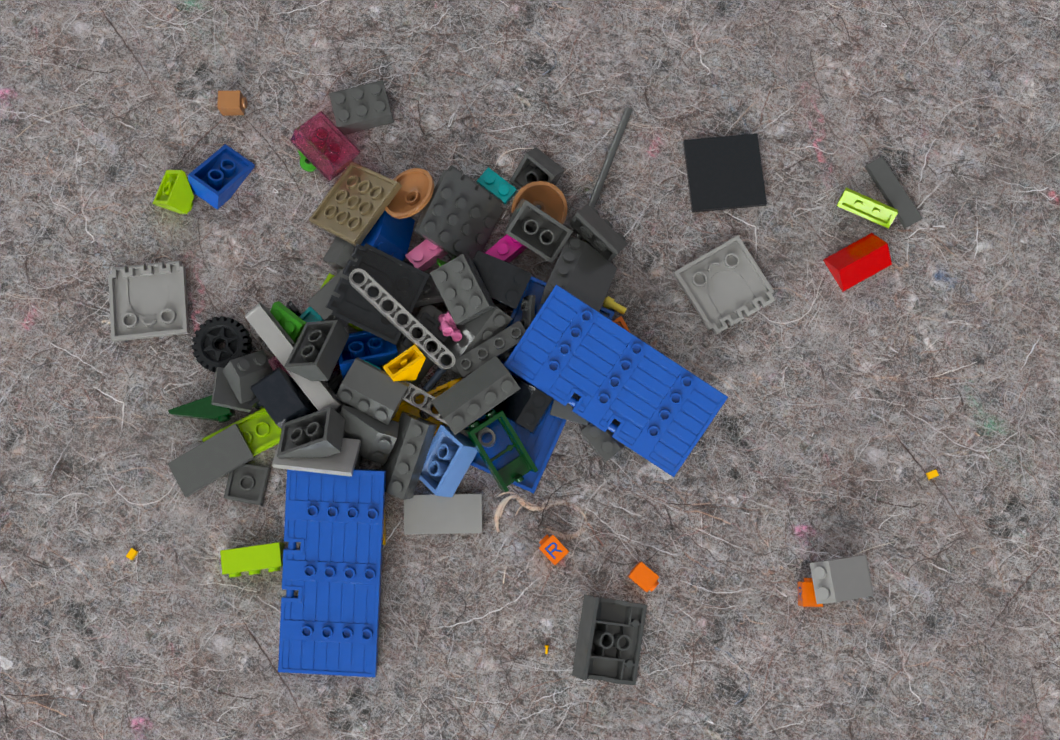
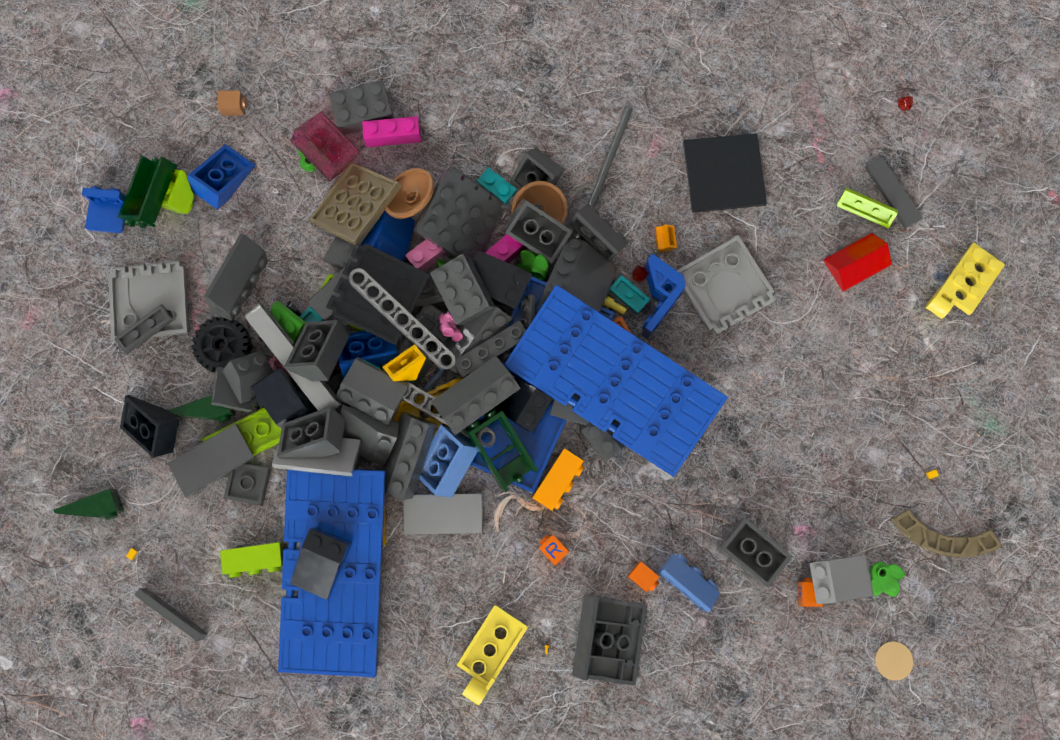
(100, 505): none -> dark green slope
(104, 209): none -> blue bracket
(144, 329): none -> dark grey tile
(146, 192): none -> dark green door
(149, 426): none -> black slope
(171, 614): none -> dark grey tile
(236, 278): none -> dark grey slope
(320, 562): none -> black slope
(391, 131): none -> dark pink brick
(481, 682): none -> light yellow hinge
(534, 264): none -> bright green plate
(559, 480): none -> light orange brick
(629, 294): none -> teal plate
(639, 274): none -> clear red hinge
(665, 238): none -> light orange piece
(665, 287): none -> blue bracket
(689, 582): none -> medium blue slope
(754, 552): none -> dark grey brick
(887, 580): none -> bright green plate
(894, 661): none -> tan sticker
(905, 103): none -> clear red hinge
(942, 544): none -> dark tan tile
(946, 296): none -> light yellow hinge

